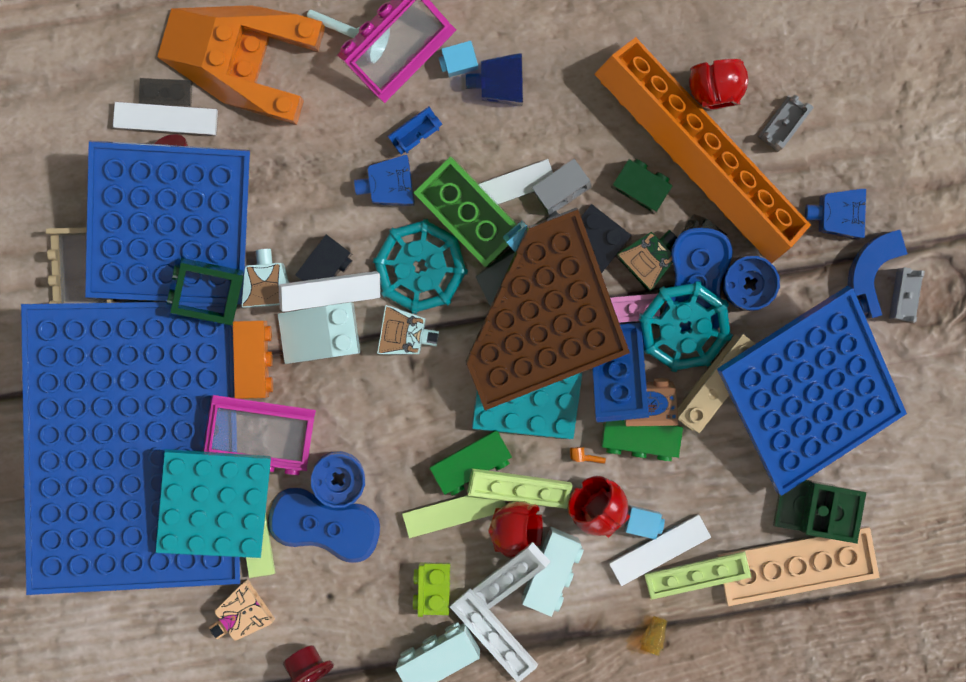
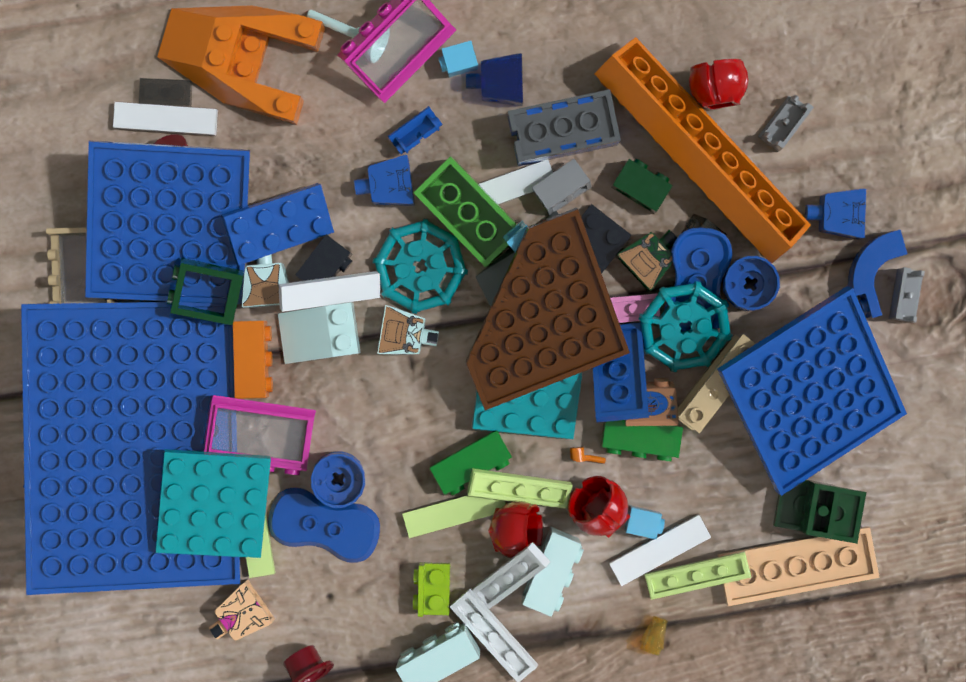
(277, 223): none -> blue plate
(564, 127): none -> dark grey piece

